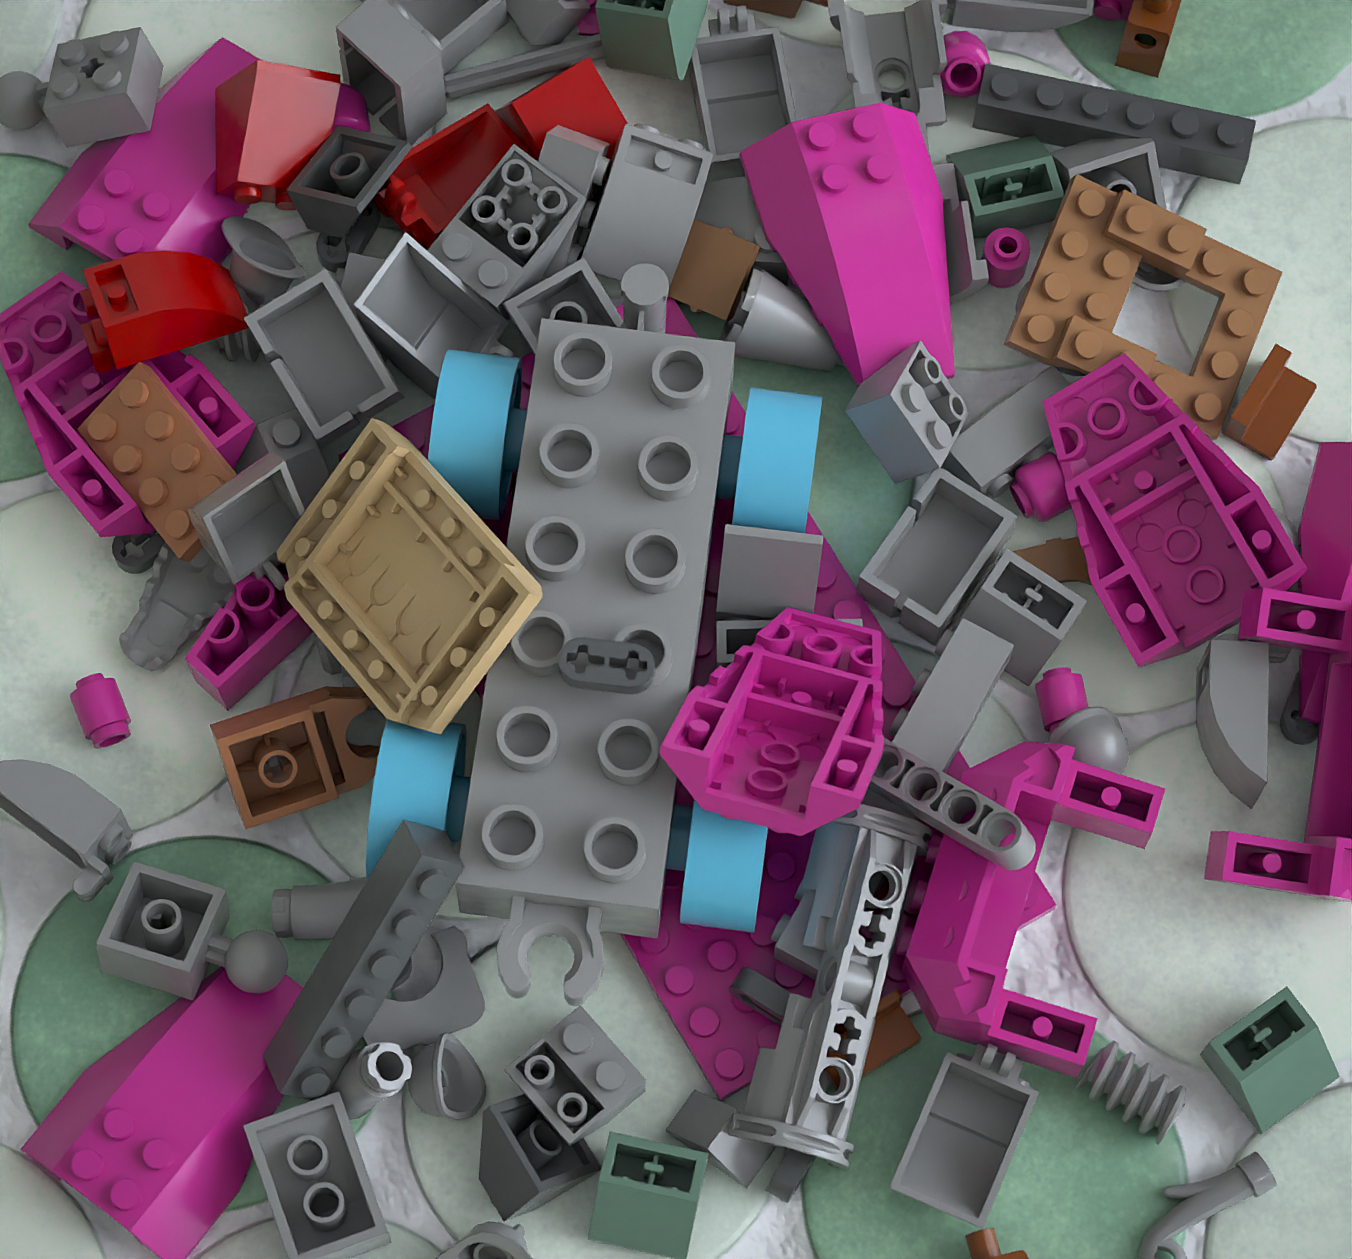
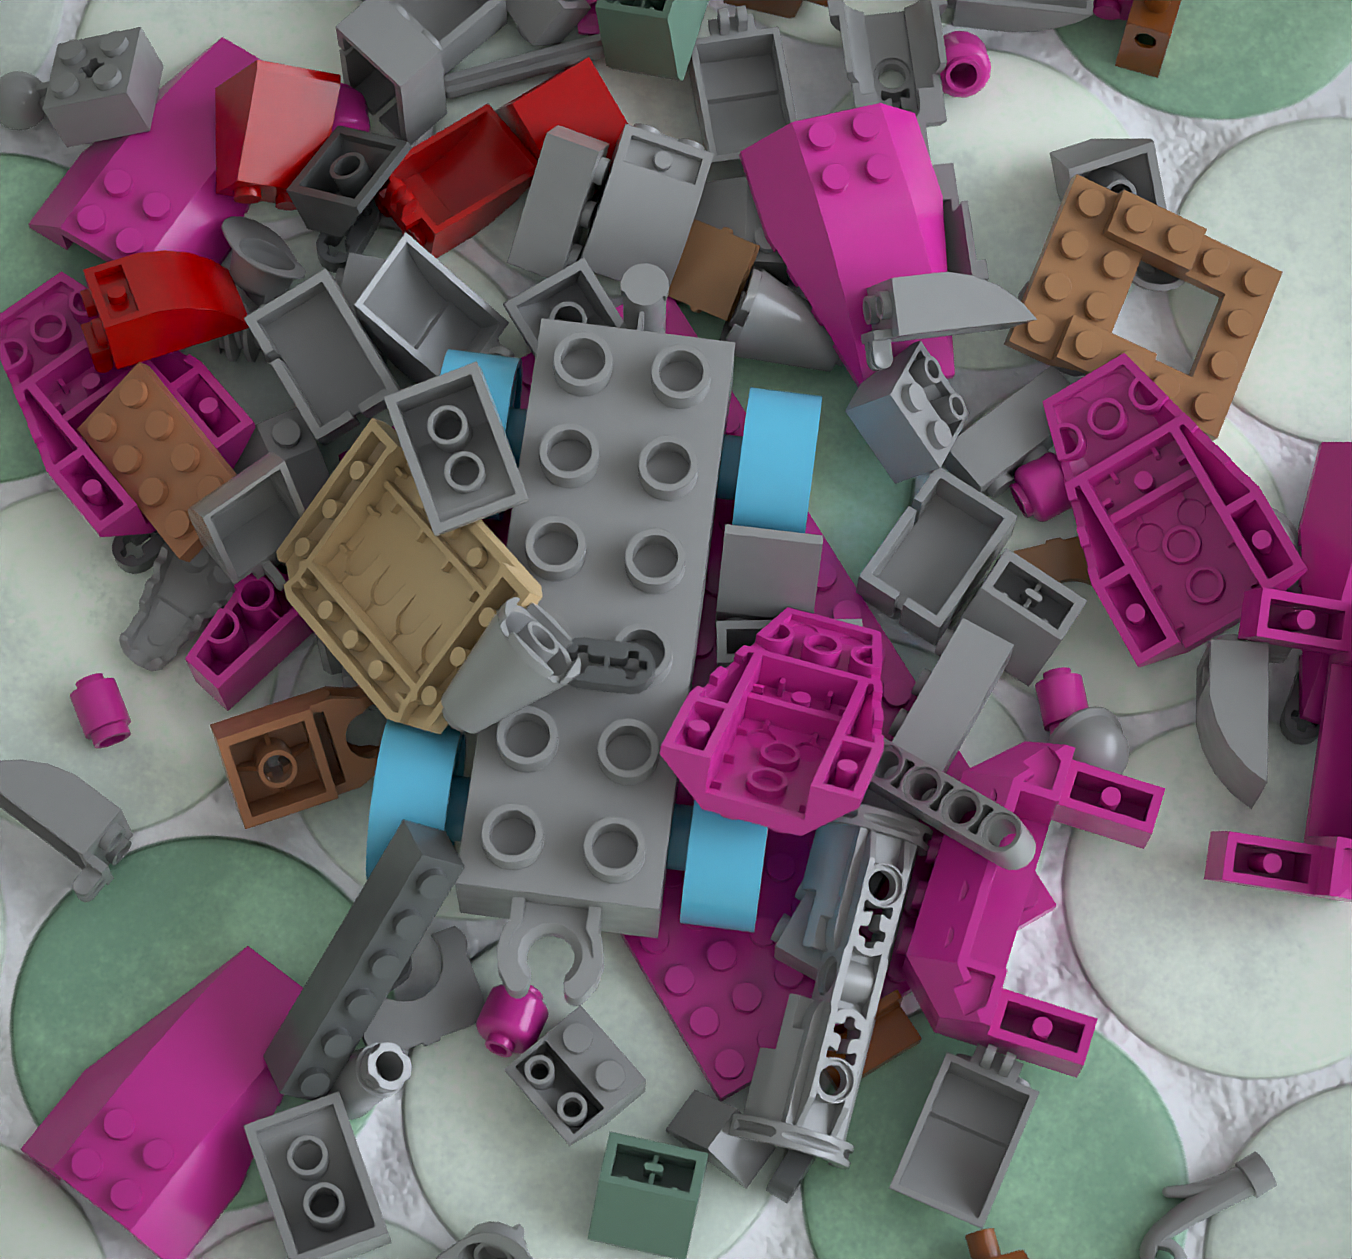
(171, 930): light grey brick -> none
(313, 909): light grey plant -> none
(446, 1080): light grey helmet -> none
(456, 448): none -> light grey slope
(508, 229): light grey slope -> none
(509, 668): none -> light grey cone
(511, 1023): none -> dark pink head
(526, 1158): dark grey slope -> none
(760, 994): dark grey beam -> none
(932, 308): none -> light grey piece
(1006, 257): dark pink brick -> none
(1007, 184): sand green slope -> none
(1073, 112): dark grey brick -> none
(1133, 1090): light grey piece -> none
(1270, 406): dark orange panel -> none
(1271, 1060): sand green slope -> none

